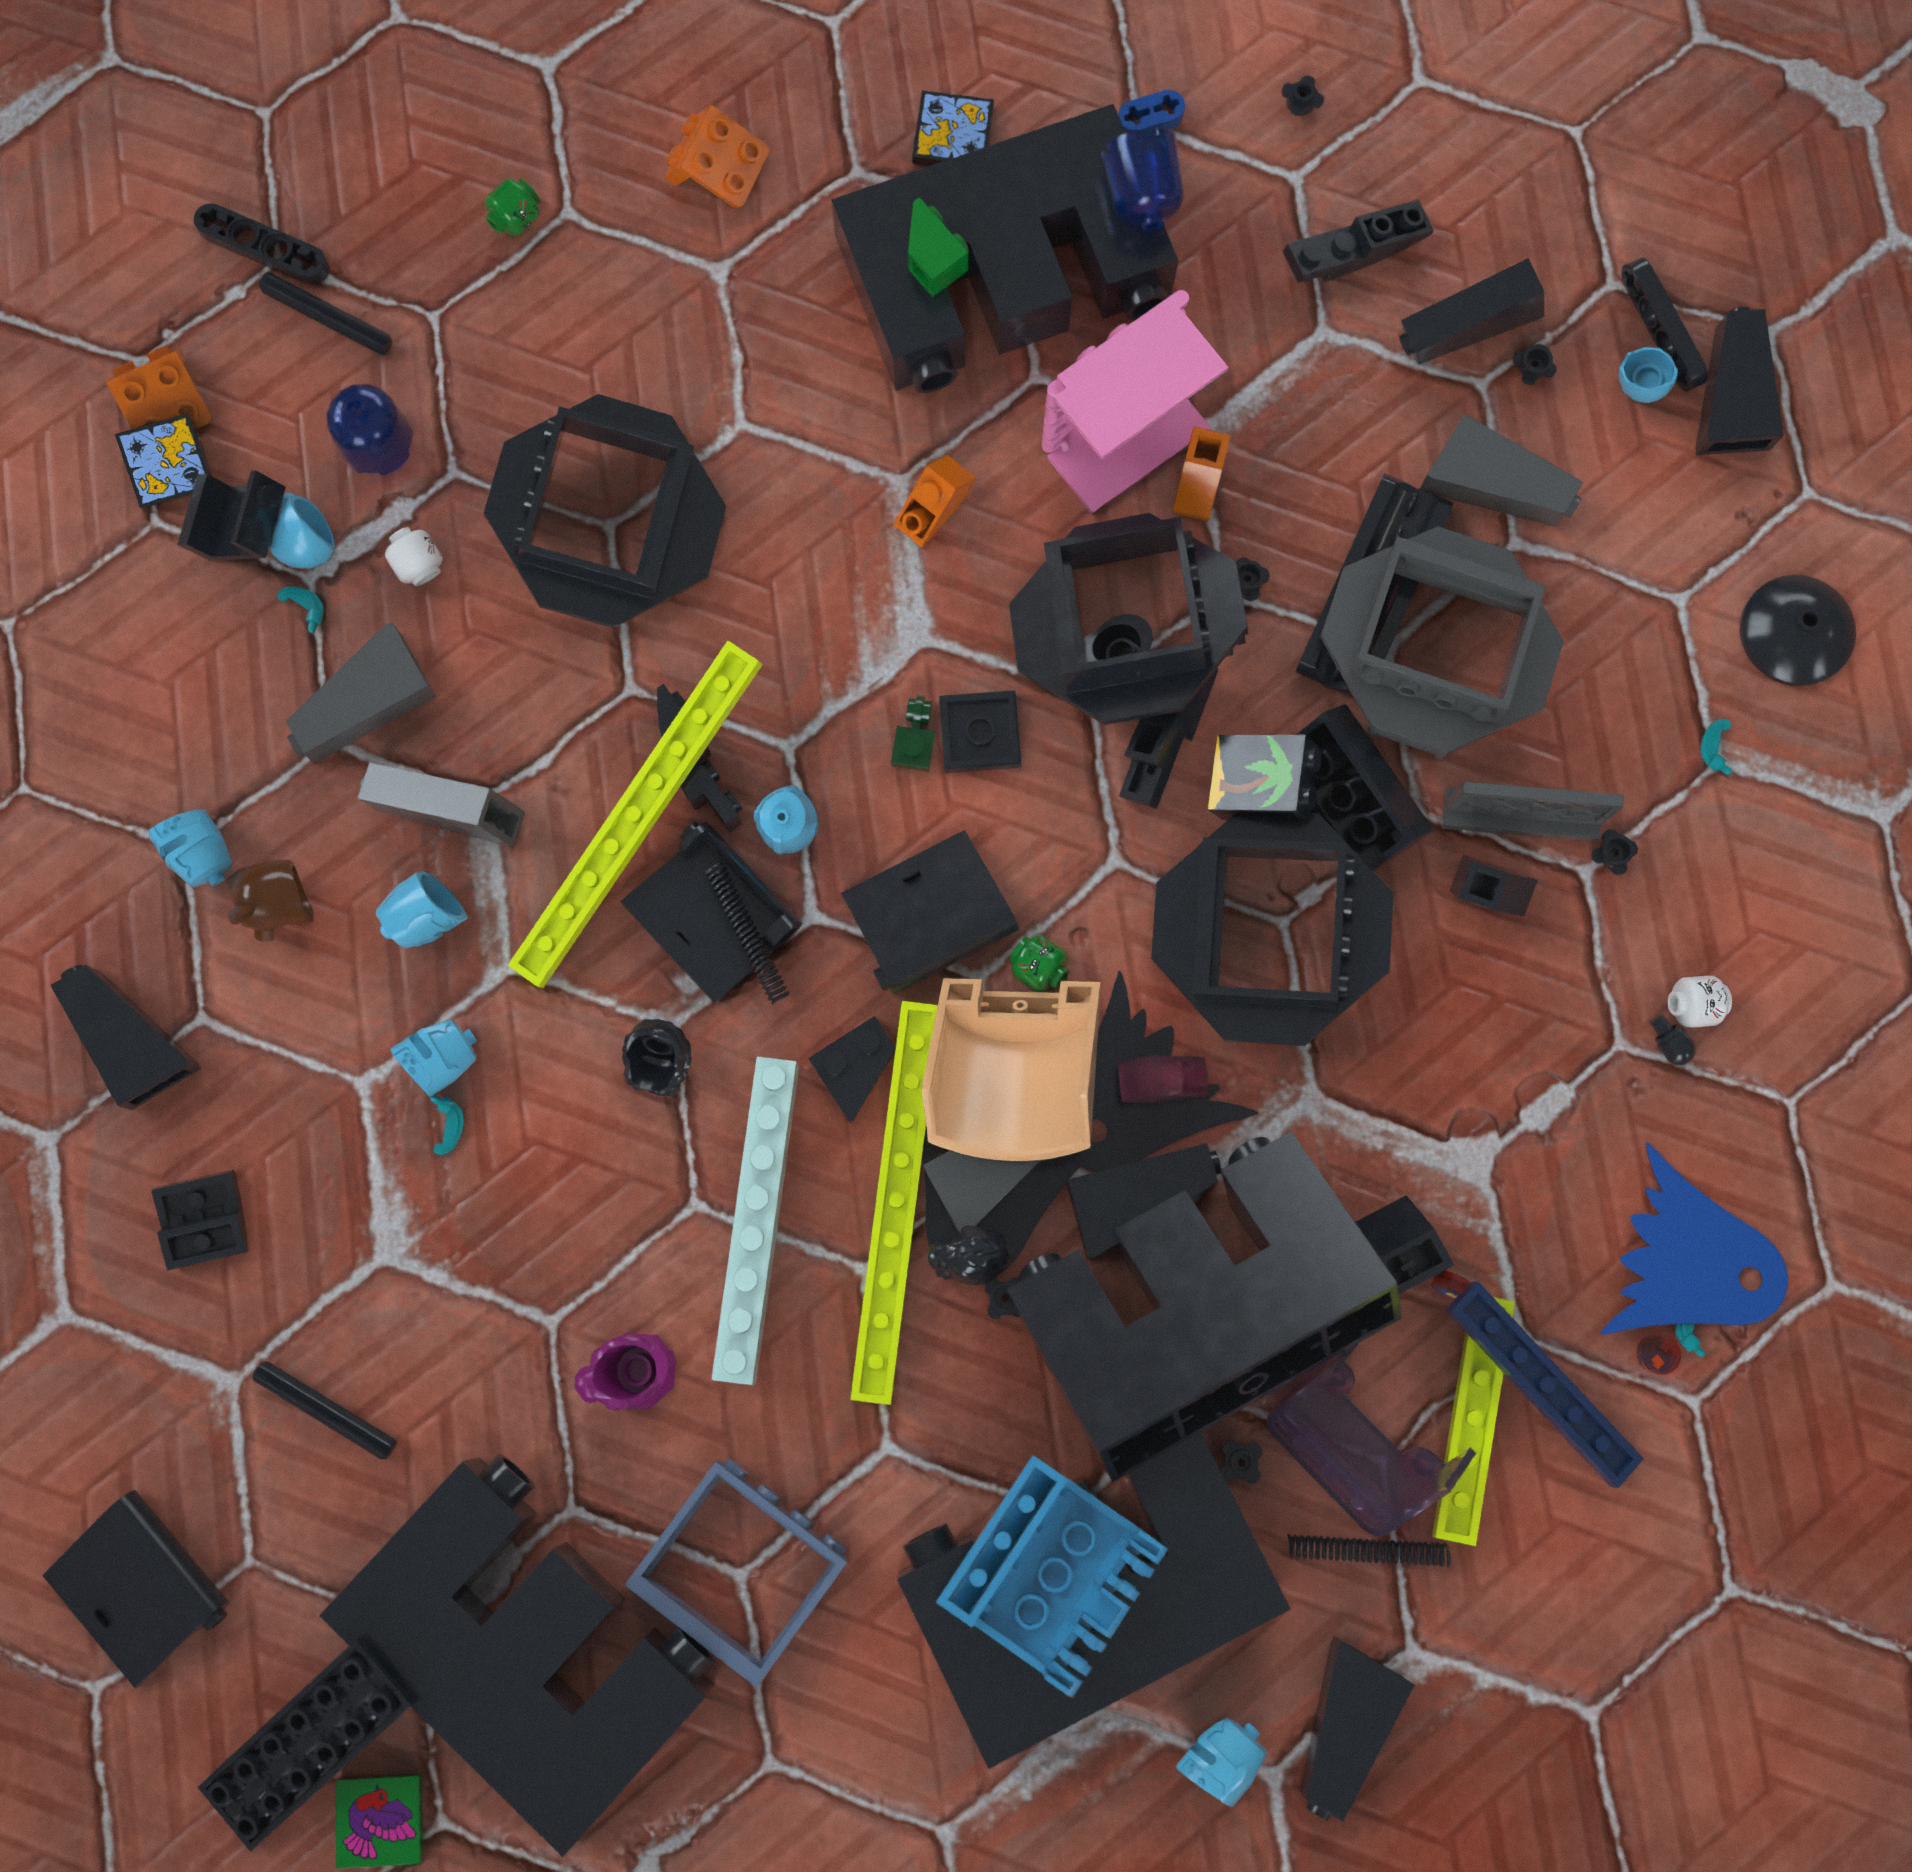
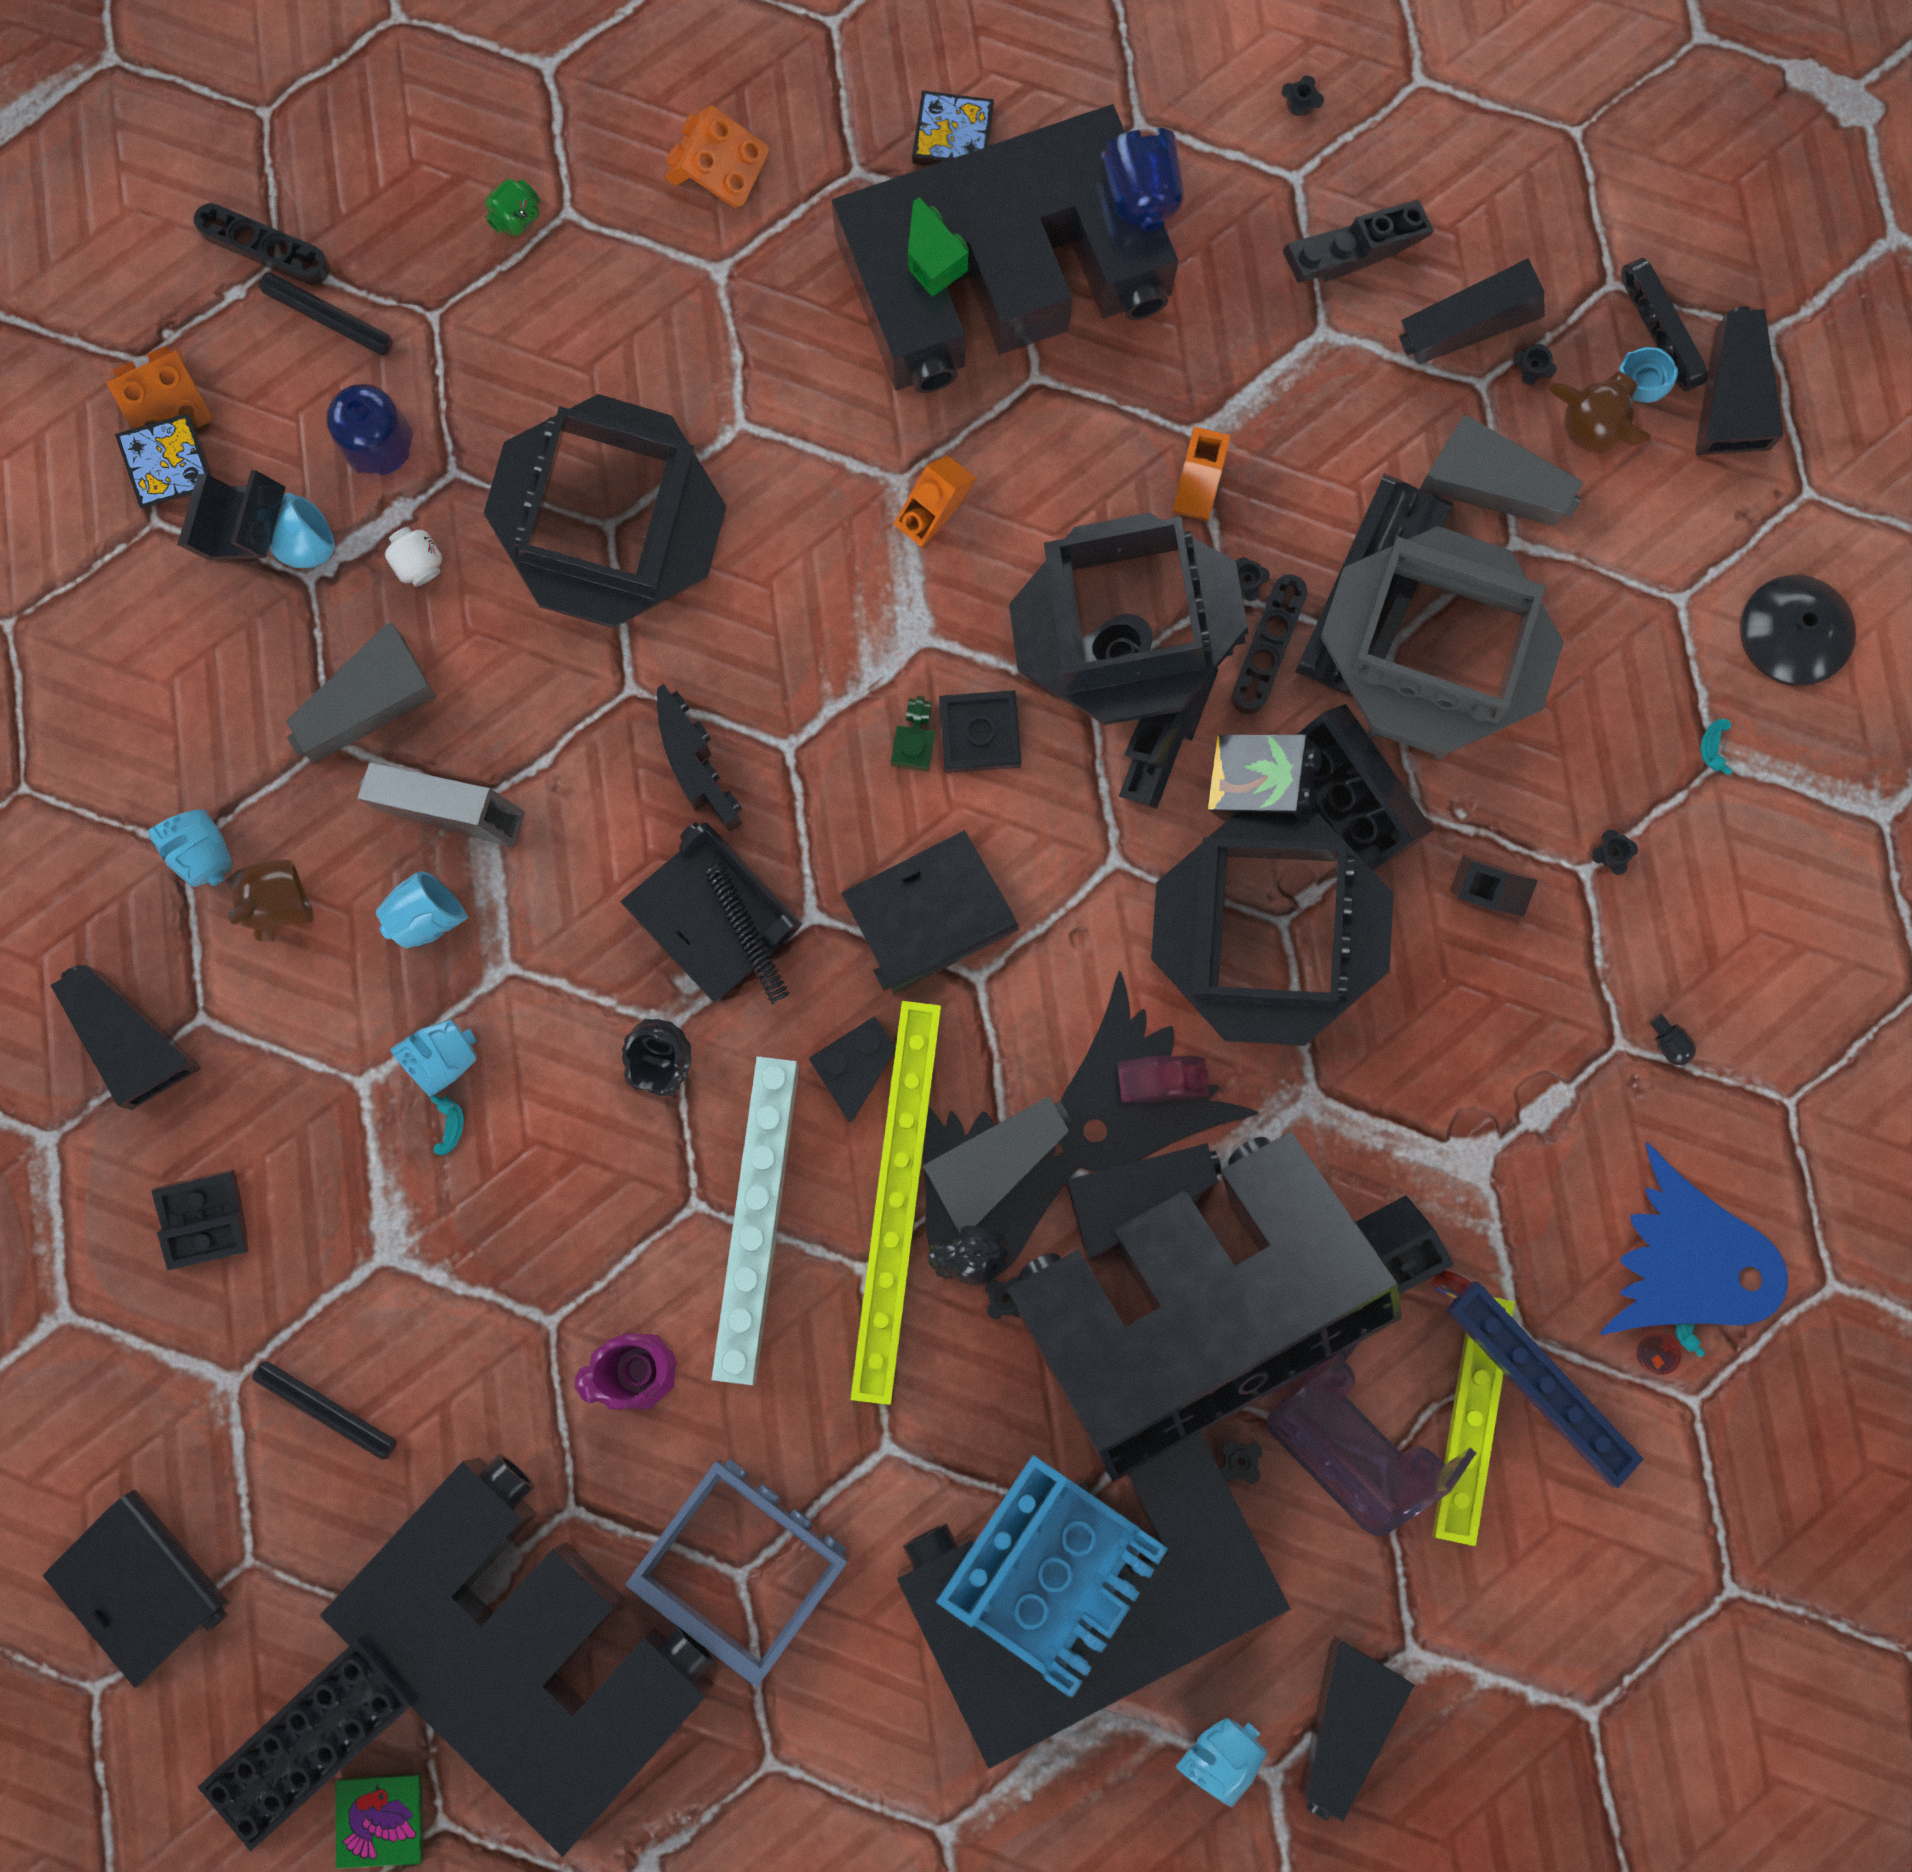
(308, 601): teal piece -> none
(635, 814): neon yellow plate -> none
(786, 820): medium azure helmet -> none
(1012, 1071): light nougat windscreen -> none
(1039, 963): green head -> none
(1128, 403): bright pink windscreen -> none
(1150, 112): blue beam -> none
(1269, 644): none -> black beam
(1305, 1540): black piece -> none
(1528, 810): dark grey fence -> none
(1601, 413): none -> reddish brown piece
(1700, 1001): white head -> none

